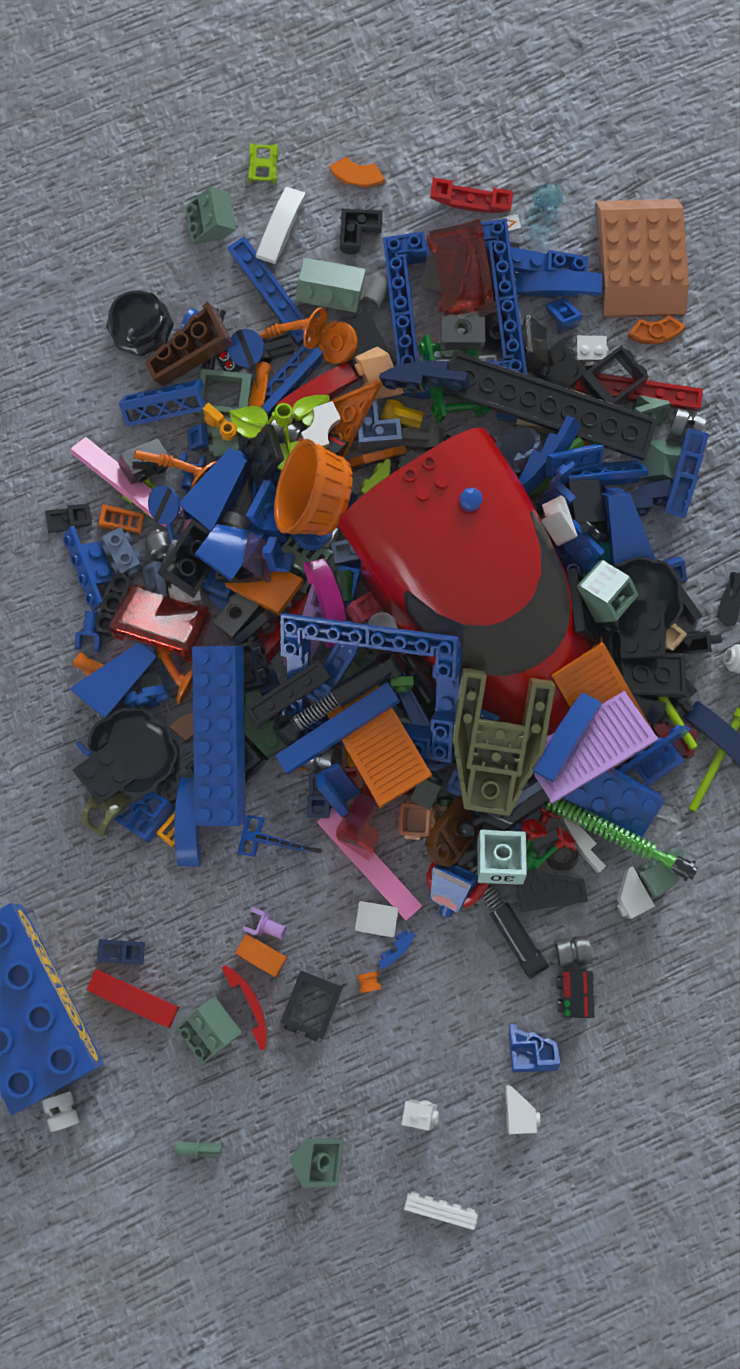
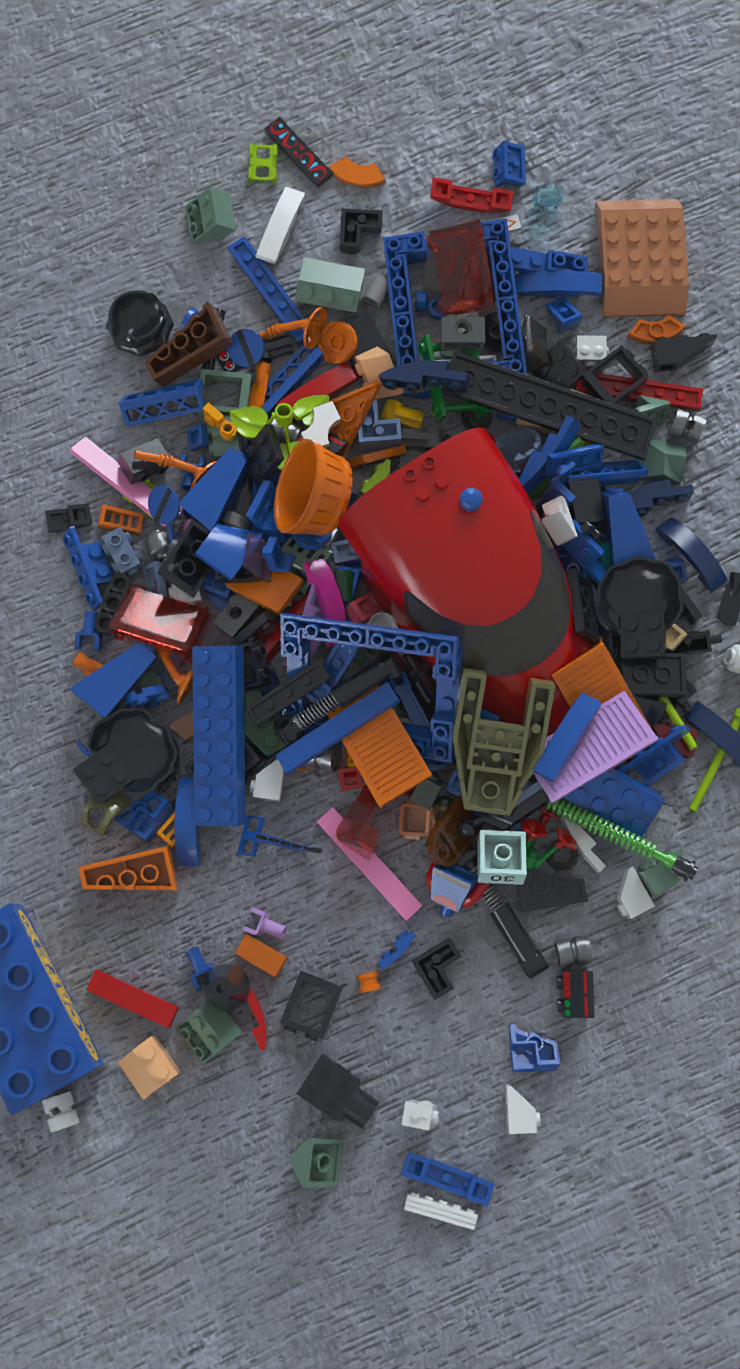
(121, 952): dark blue slope -> none
(136, 871): none -> orange wedge
(149, 1067): none -> light nougat slope
(198, 964): none -> blue piece
(198, 1149): sand green axle -> none
(235, 983): none -> black cone
(269, 783): none -> white slope
(298, 152): none -> black tile
(316, 803): dark blue slope -> none
(336, 787): blue panel -> none
(337, 1092): none -> black brick
(376, 919): white sticker -> none
(402, 684): bright green plate -> none
(422, 301): none -> blue tile
(430, 967): none -> black brick
(433, 309): none -> blue tile
(447, 1178): none -> blue slope
(469, 420): none -> clear smoke hair
(509, 164): none -> blue bracket
(607, 592): sand green slope -> none
(673, 353): none -> black slope
(686, 473): blue slope -> none
(694, 551): none -> dark blue slope

